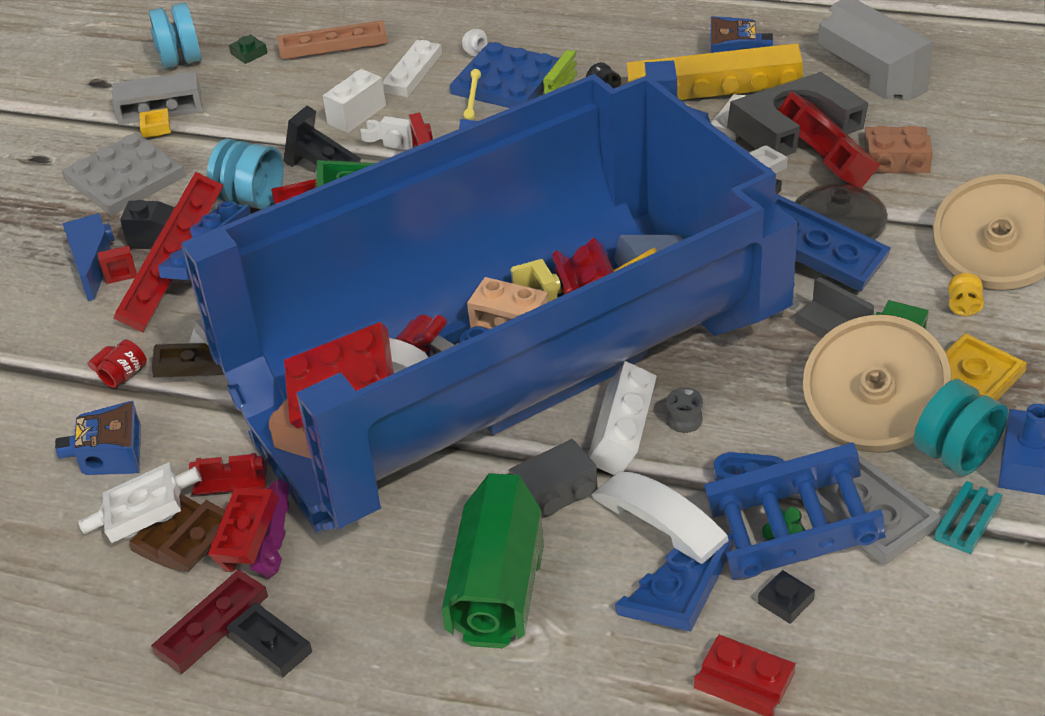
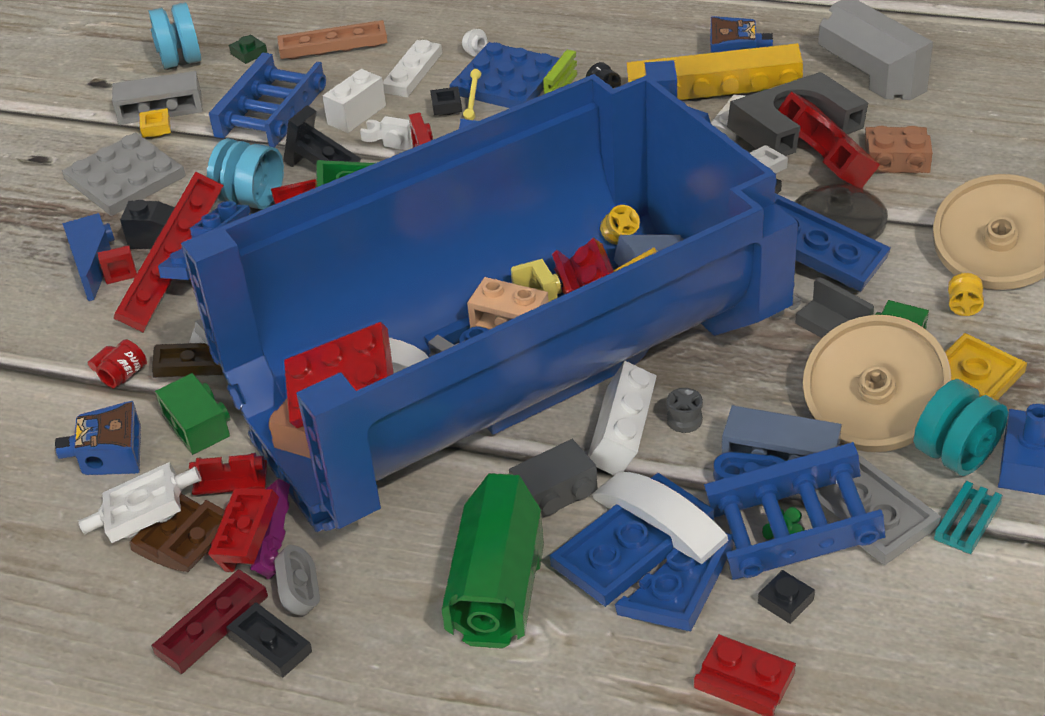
(193, 413): none -> green brick
(257, 82): none -> blue fence
(296, 580): none -> light grey plate
(422, 331): red piece -> none
(446, 101): none -> black plate
(616, 550): none -> blue plate
(627, 221): none -> yellow wheel
(777, 434): none -> sand blue brick

